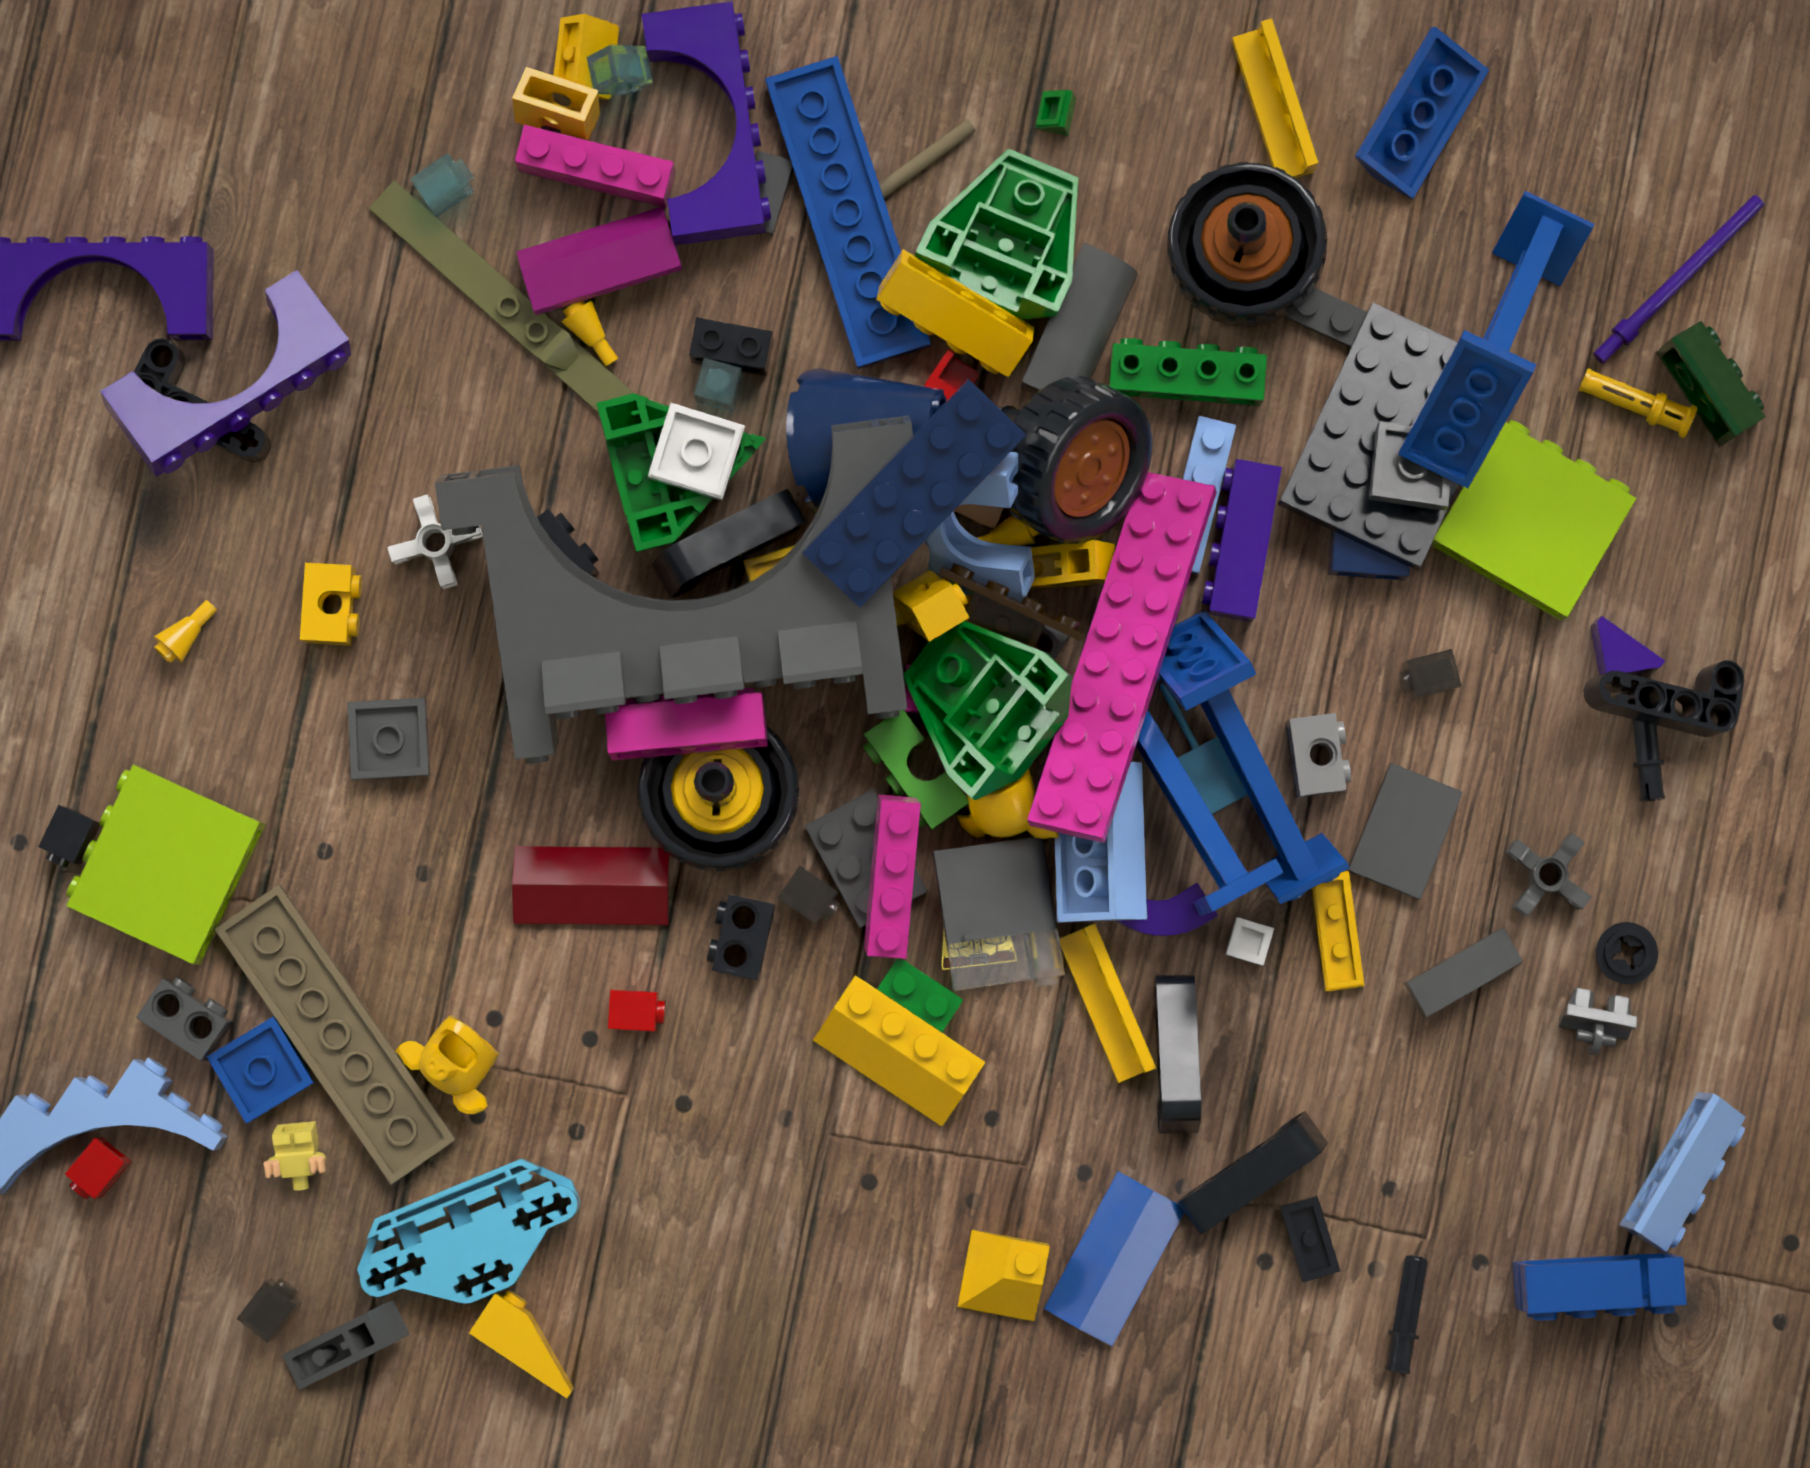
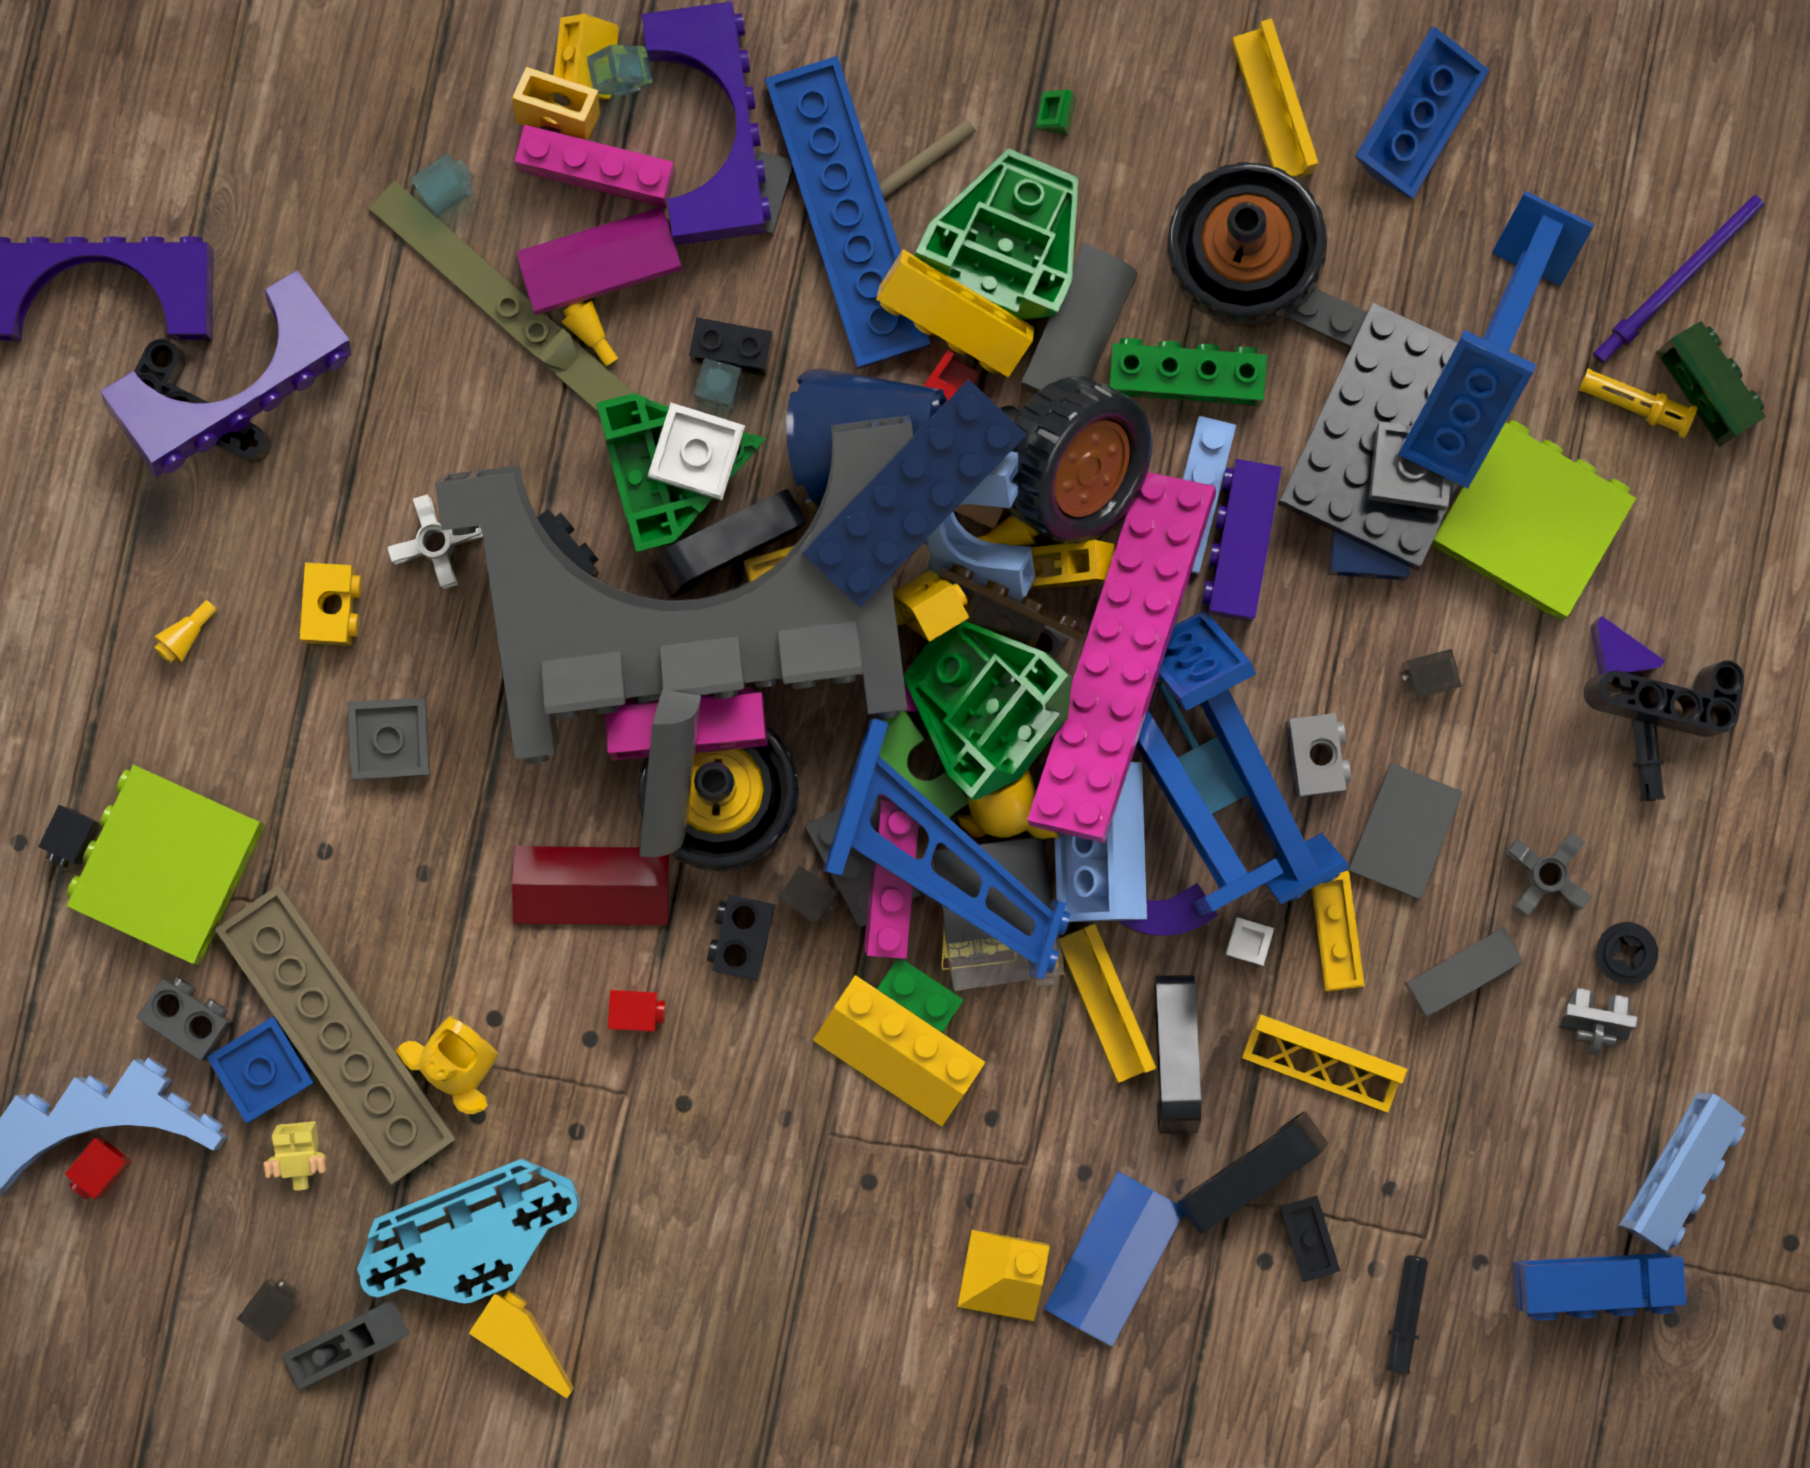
(670, 773): none -> dark grey brick
(876, 777): none -> blue piece
(1329, 1049): none -> yellow fence

